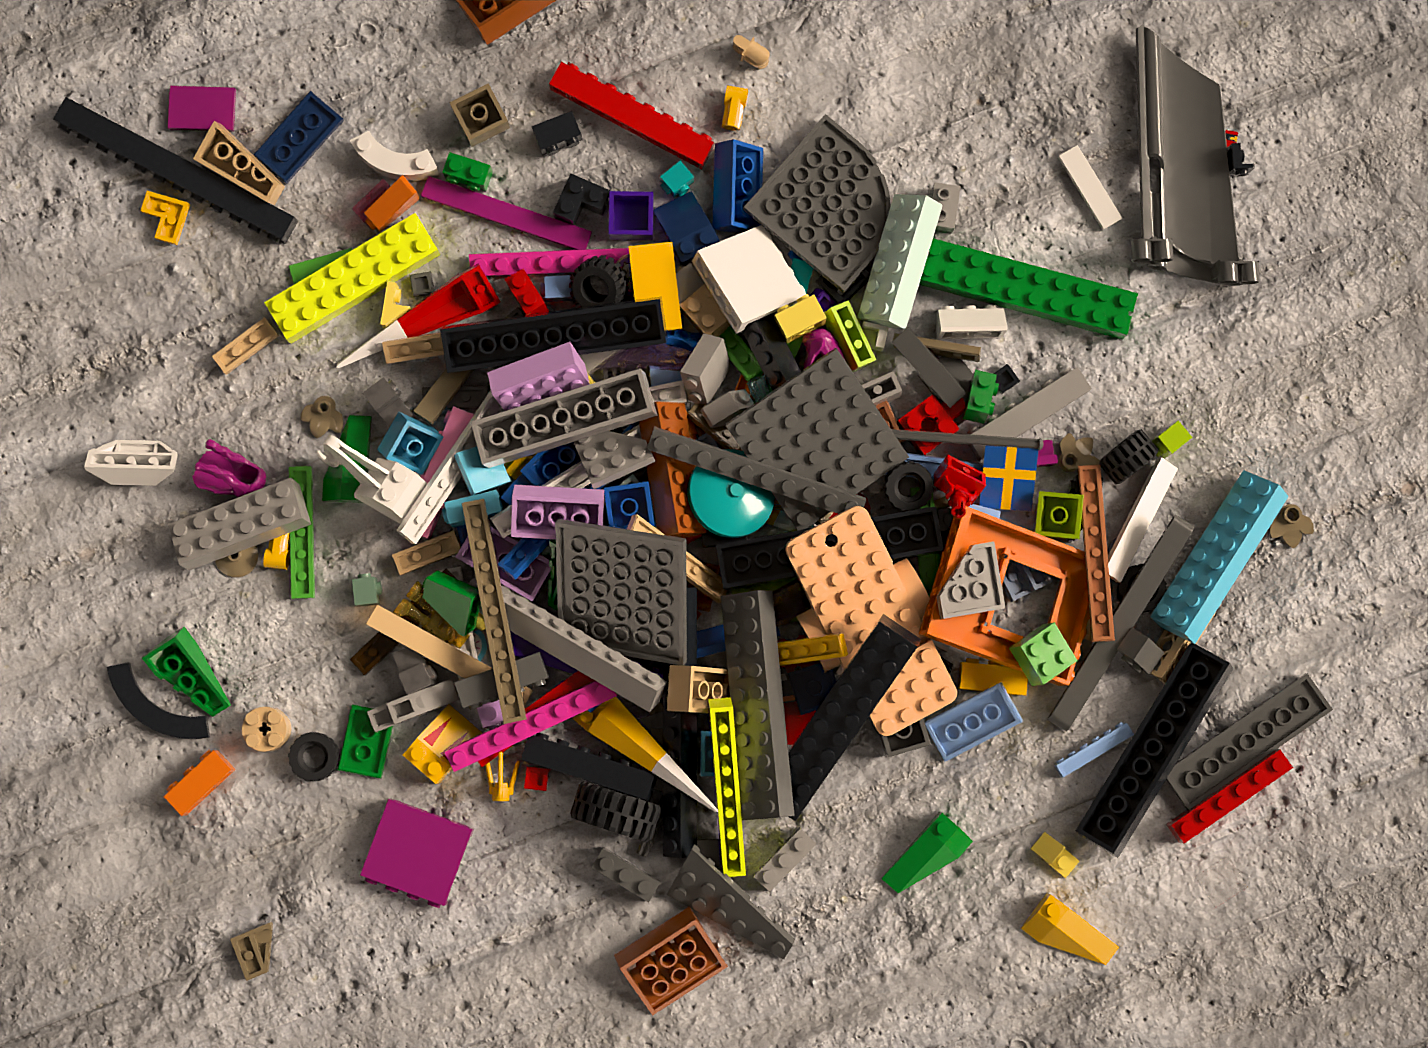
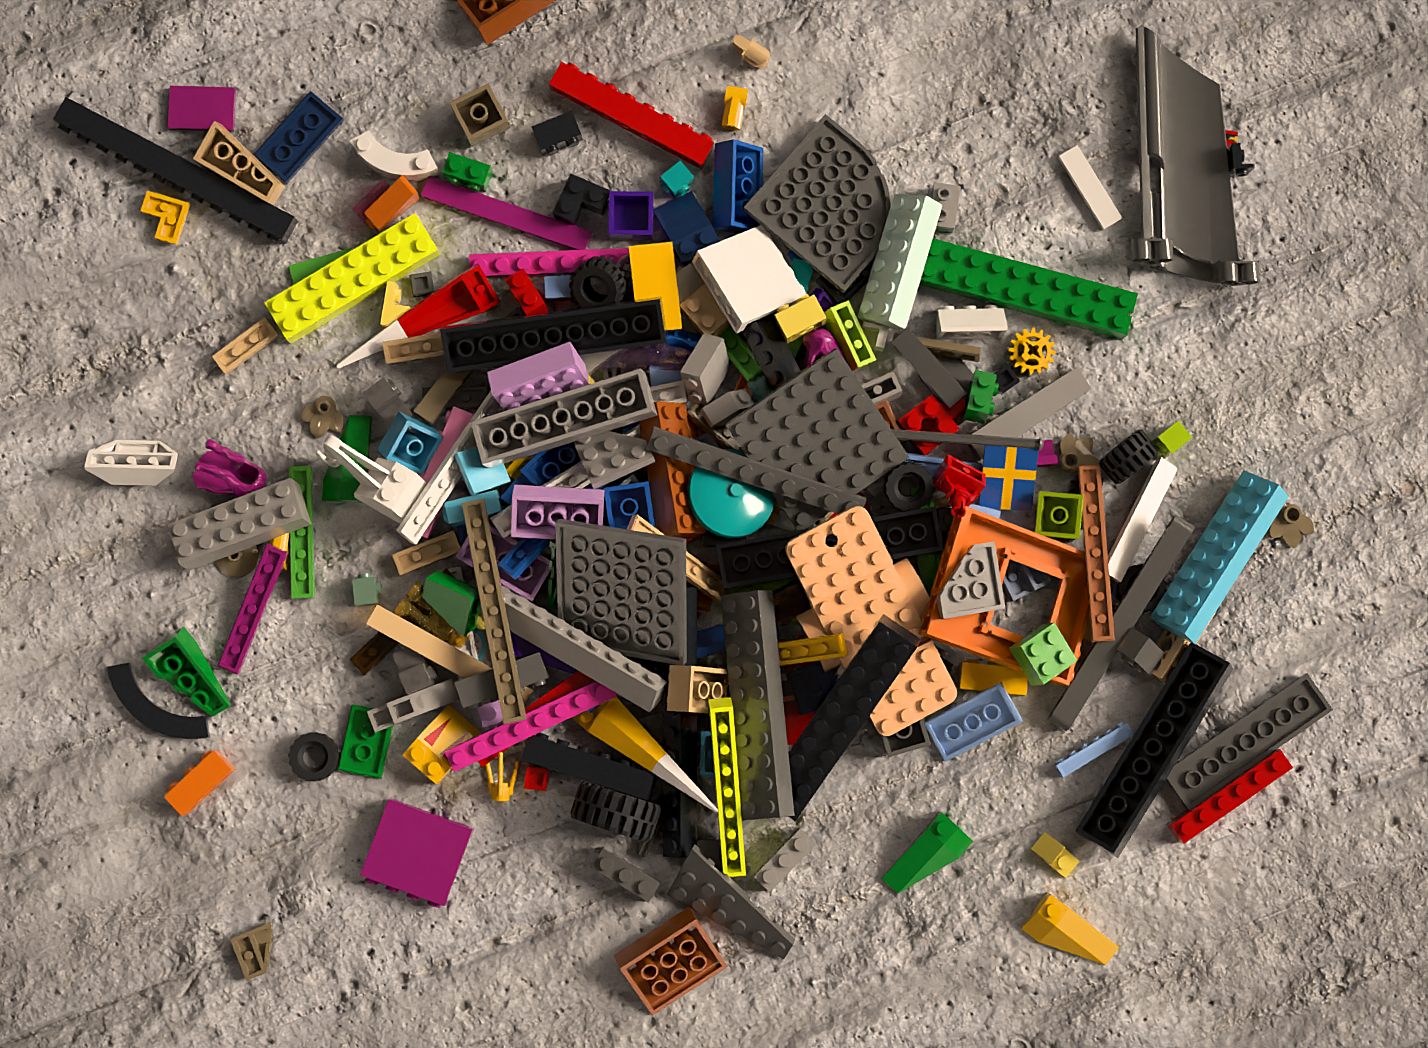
(252, 608): none -> magenta tile
(253, 729): tan brick -> none
(1037, 358): none -> yellow gear

